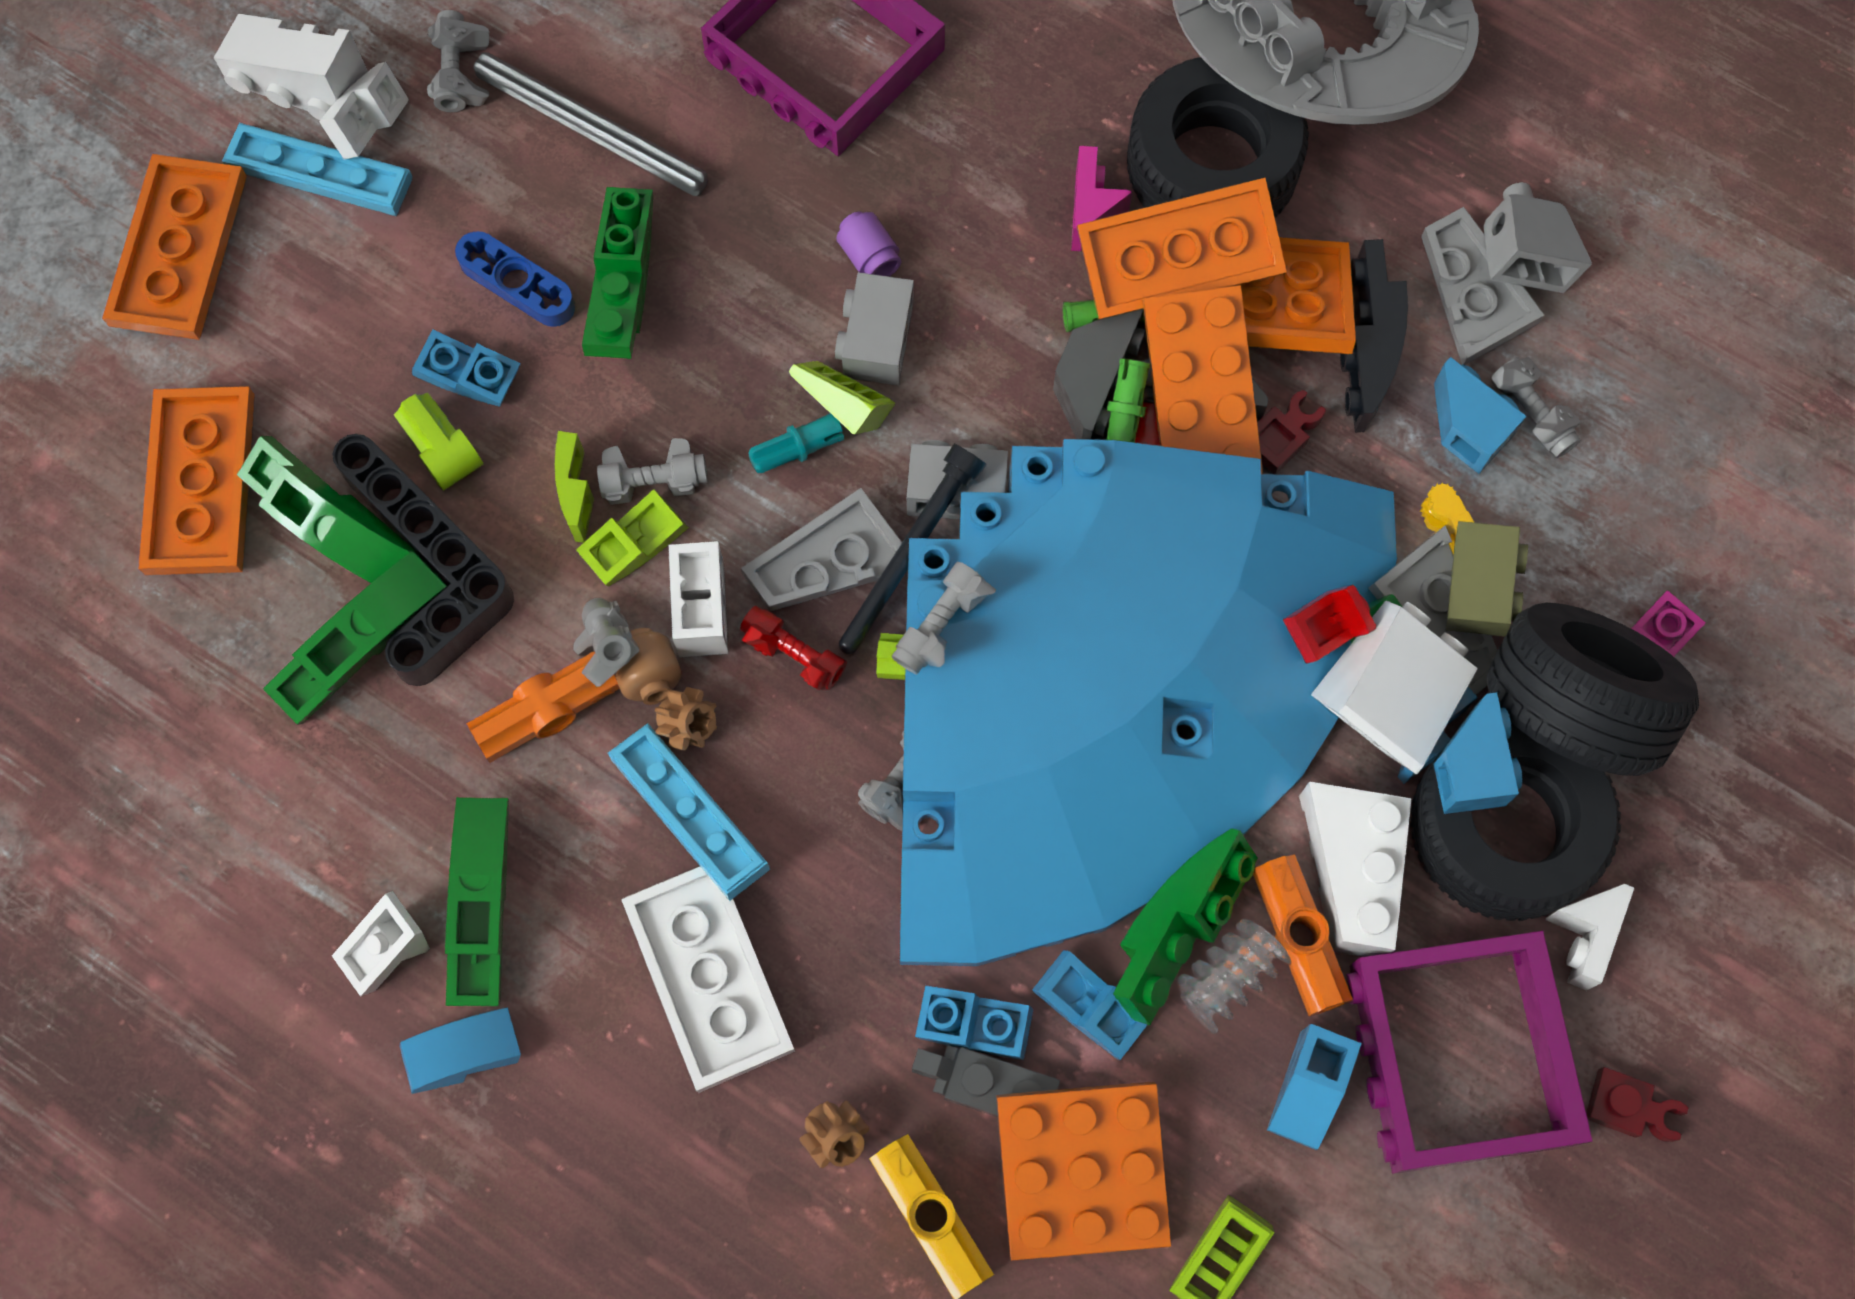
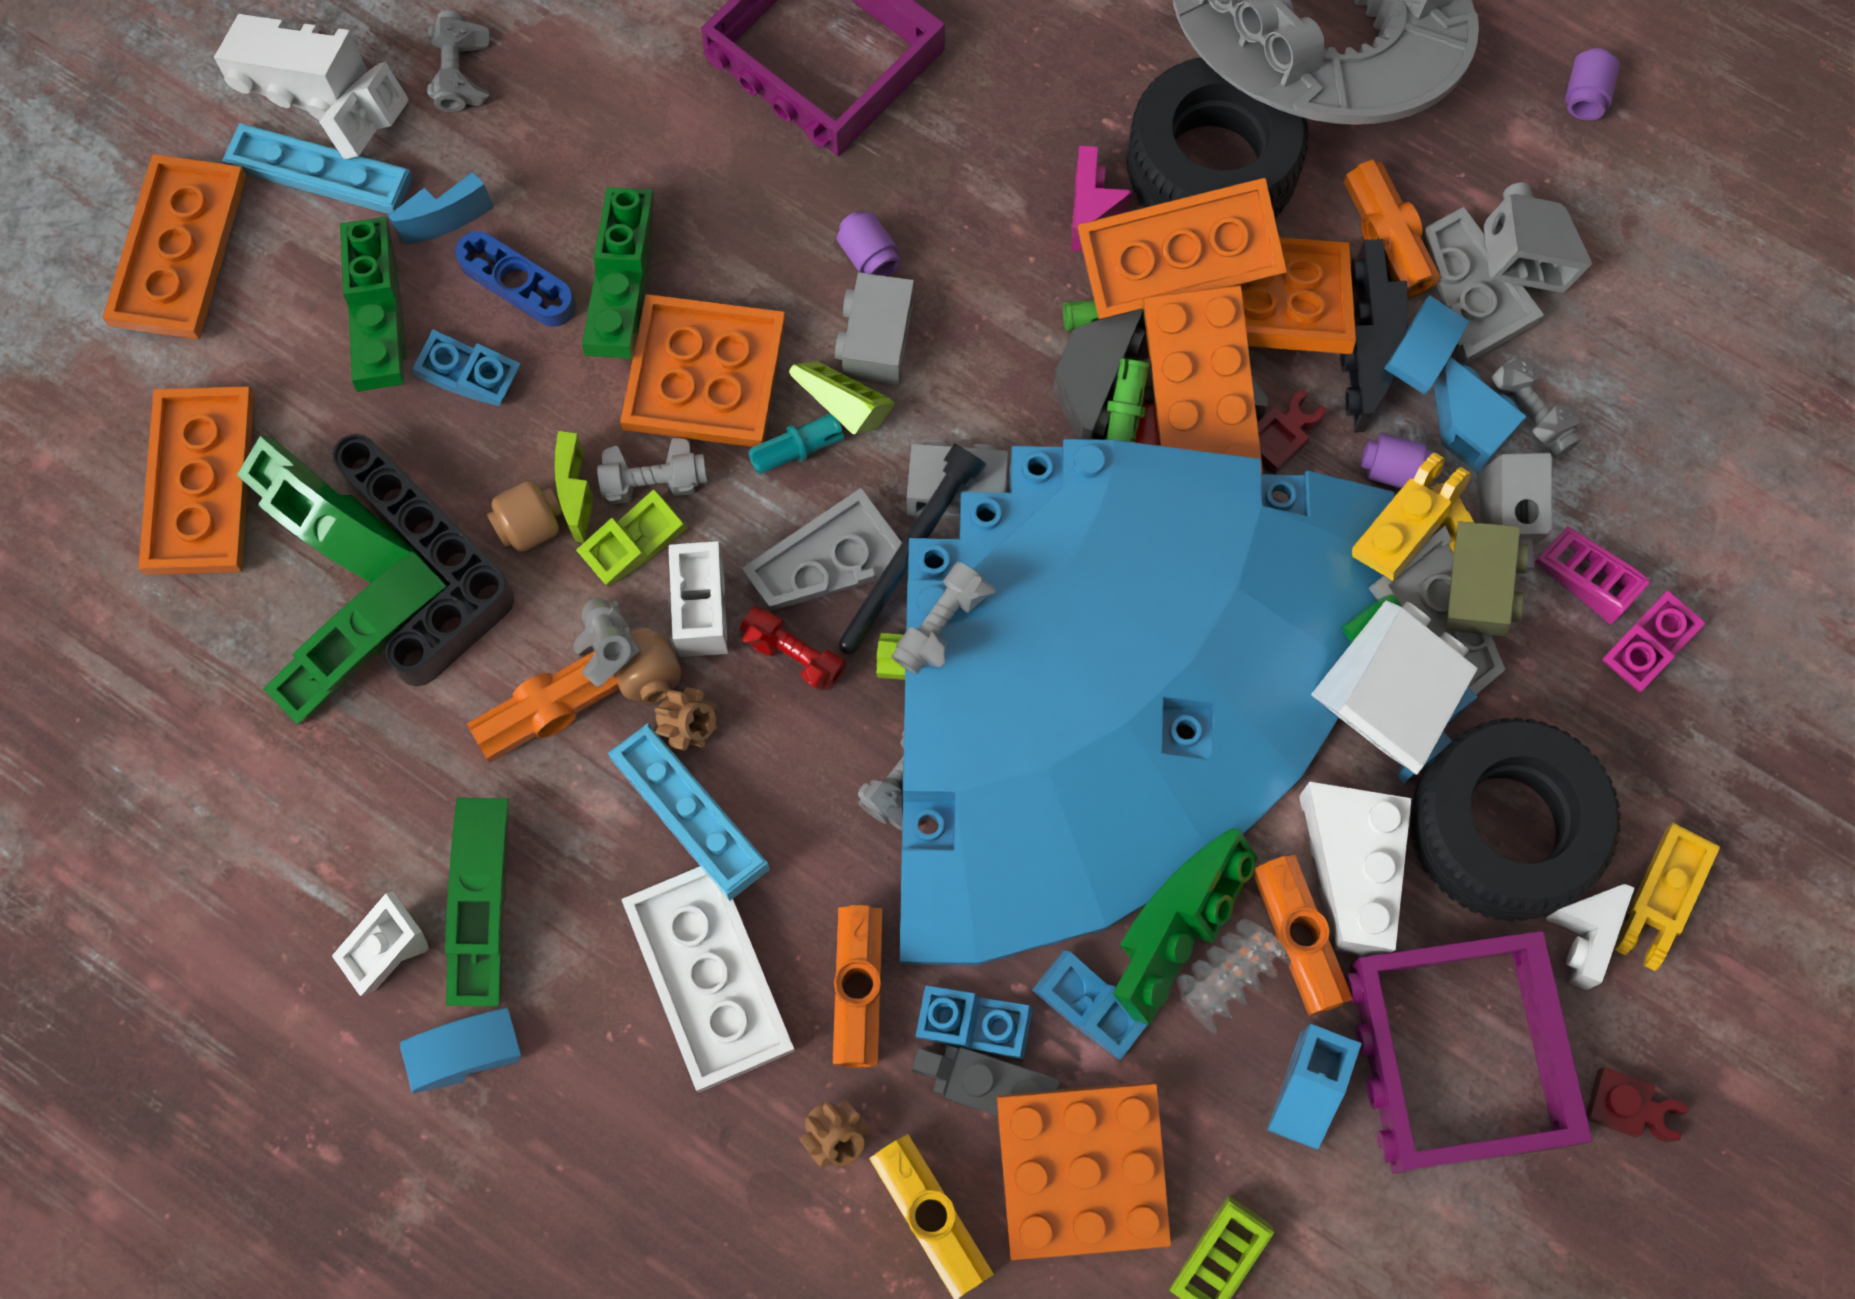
(373, 304): none -> green slope
(428, 218): none -> dark azure slope
(442, 448): lime piece -> none
(525, 516): none -> medium nougat head
(591, 124): axle -> none
(703, 371): none -> orange plate
(858, 1019): none -> orange piece
(1329, 622): red bracket -> none
(1393, 459): none -> medium lavender brick
(1396, 223): none -> orange piece
(1409, 519): none -> yellow hinge
(1427, 345): none -> dark azure slope
(1477, 763): dark azure slope -> none
(1519, 494): none -> light grey torso
(1592, 84): none -> medium lavender brick
(1592, 689): black tyre -> none
(1596, 597): none -> dark pink slope
(1668, 892): none -> yellow hinge

